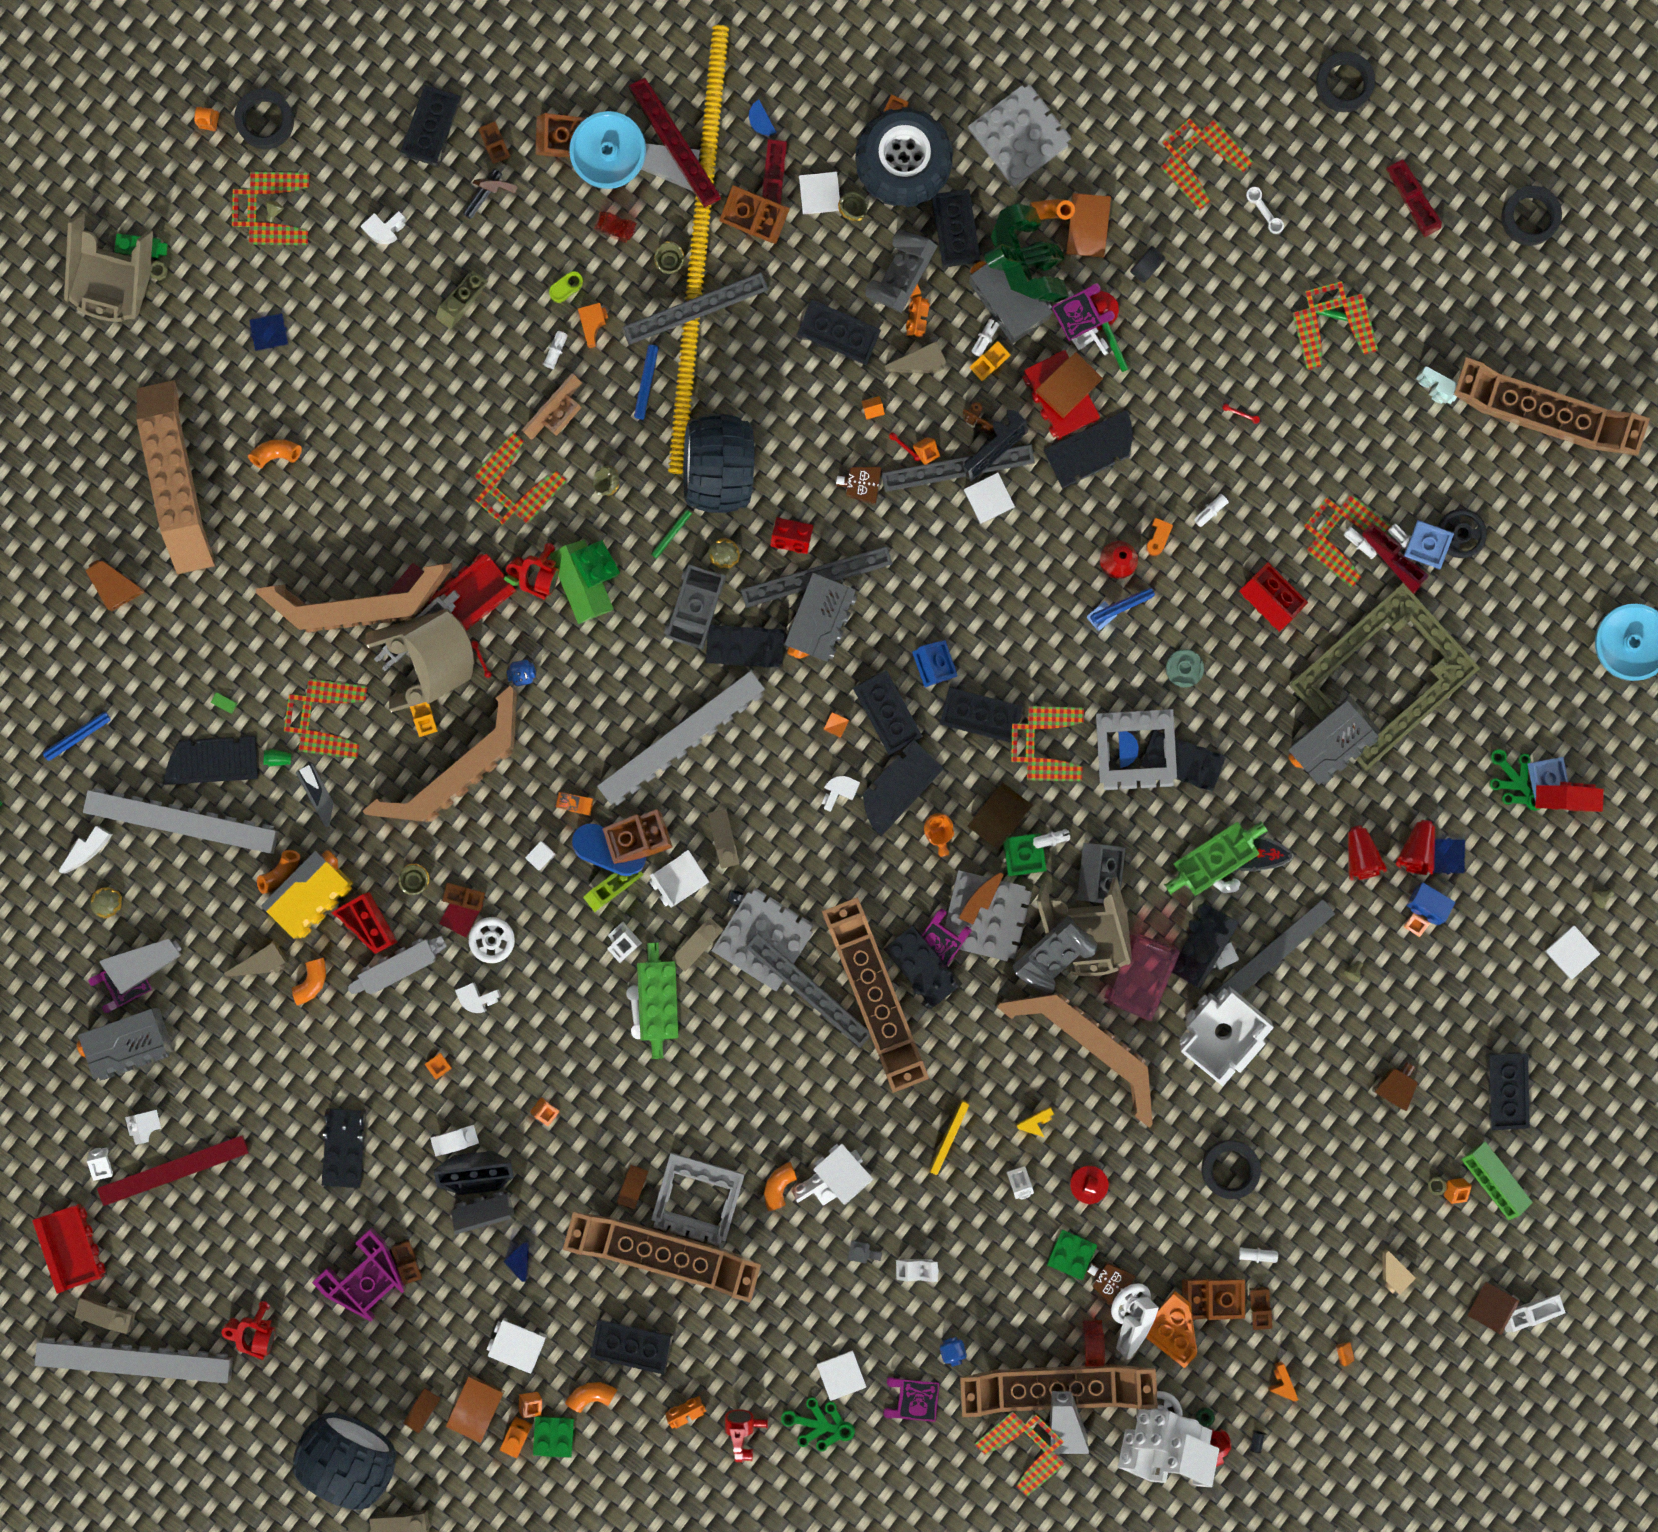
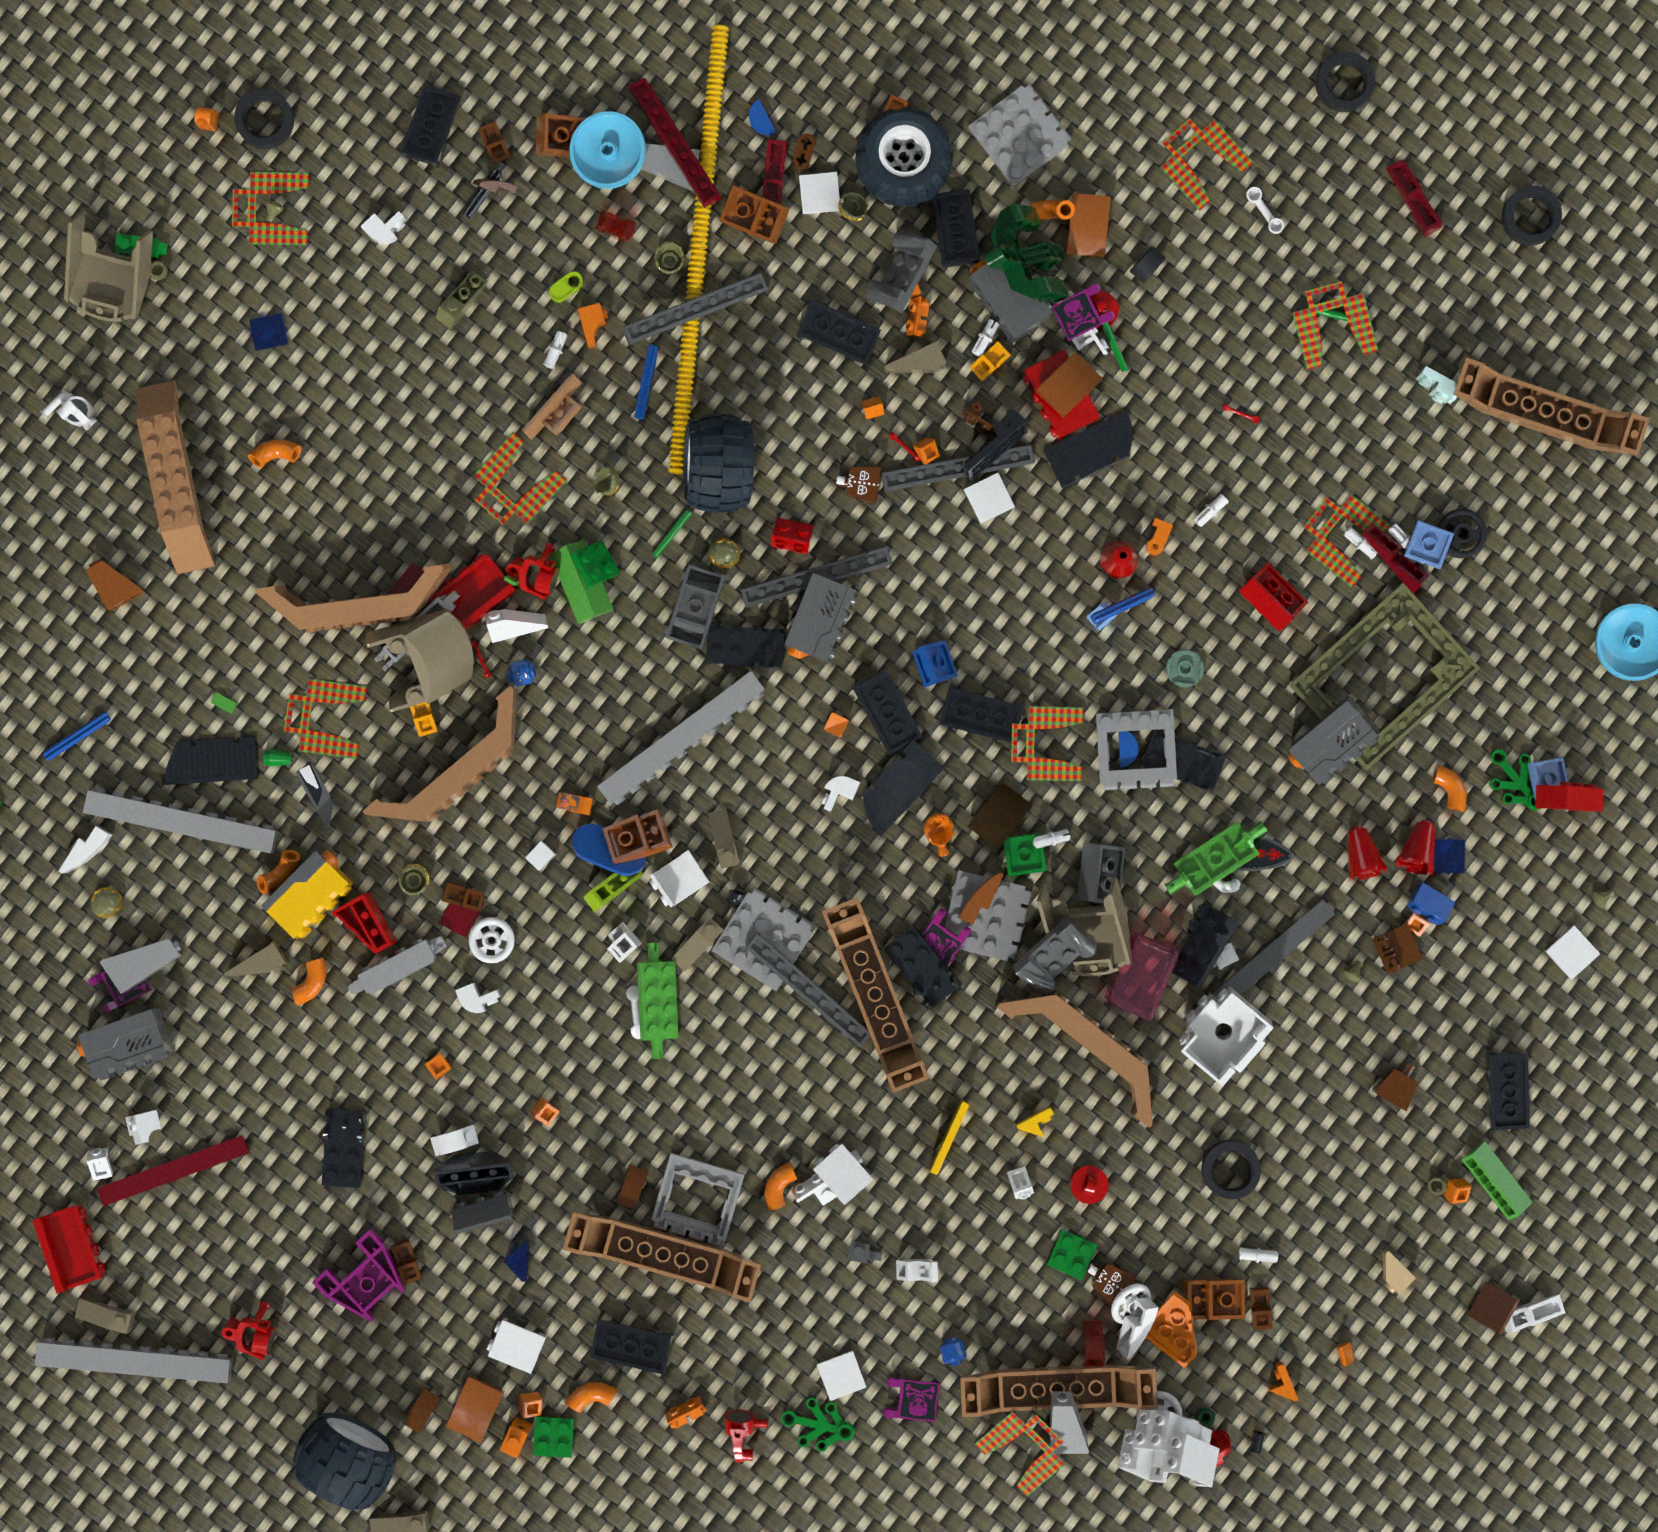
(73, 409): none -> white piece
(510, 623): none -> white slope
(808, 152): none -> reddish brown beam
(1397, 949): none -> reddish brown hinge
(1453, 785): none -> orange cylinder

